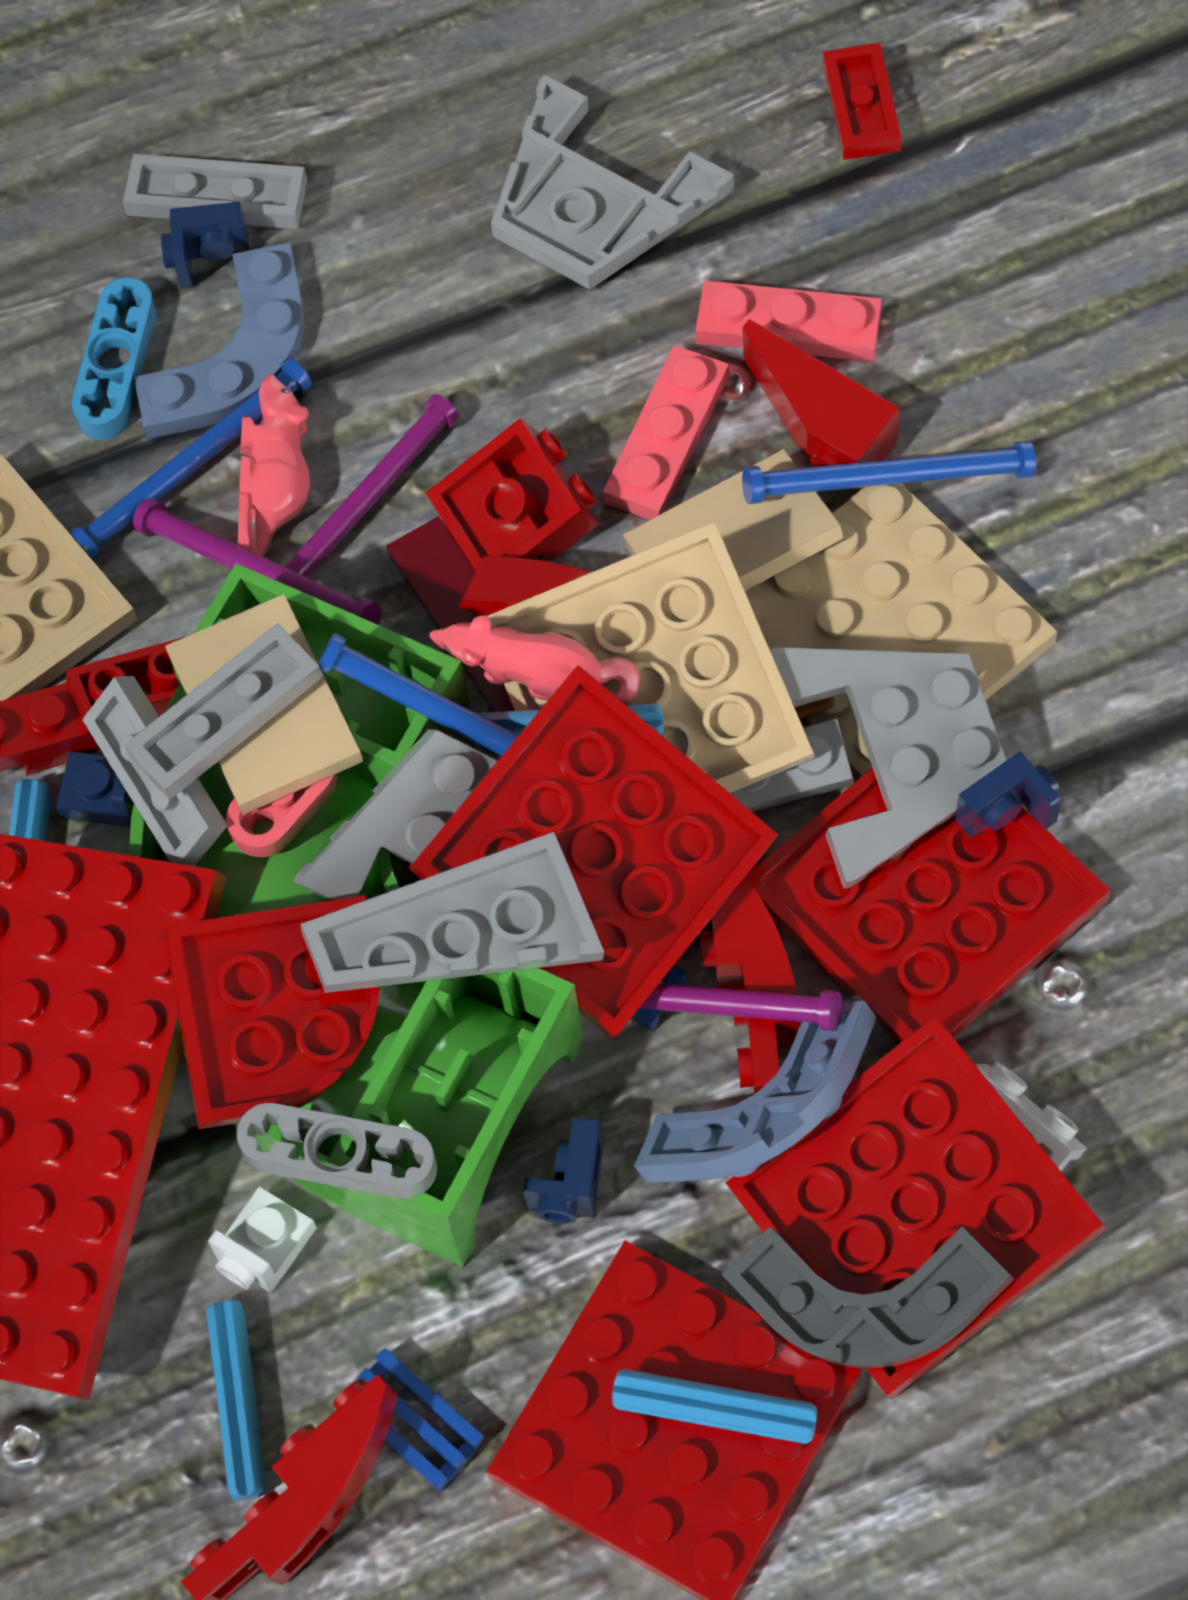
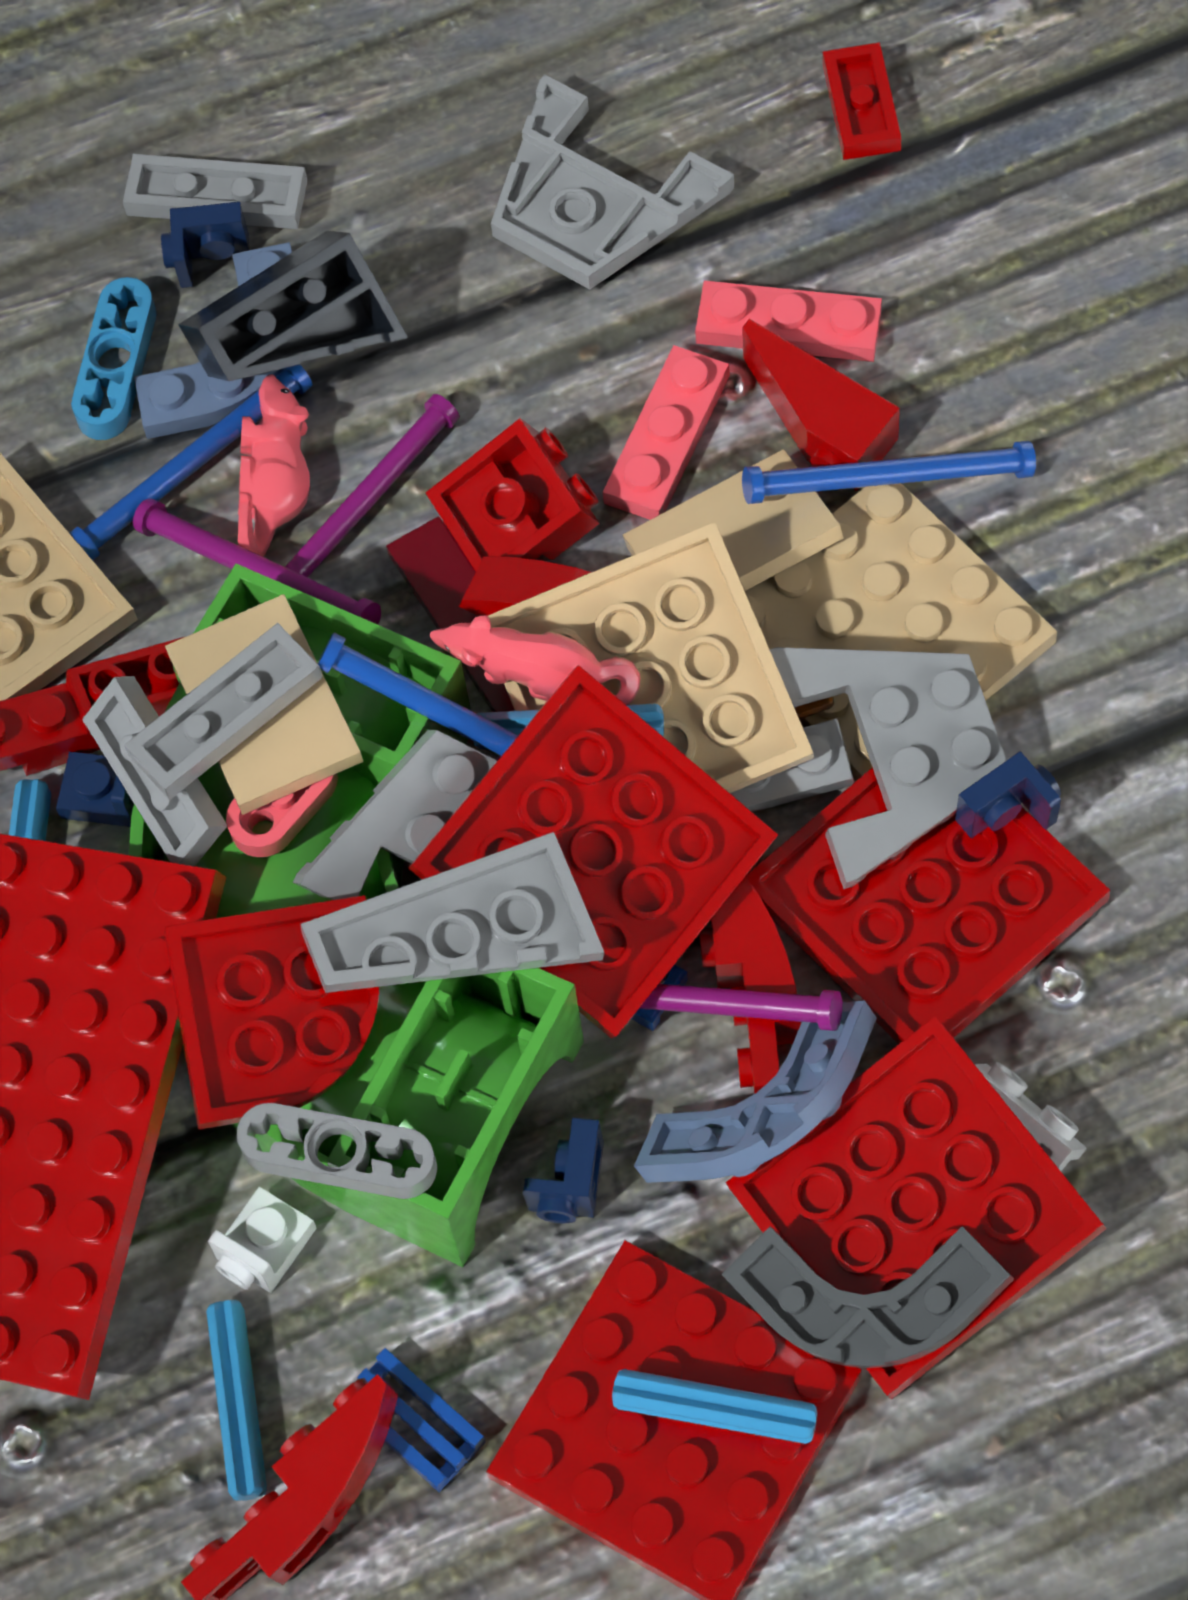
(294, 312): none -> black wedge

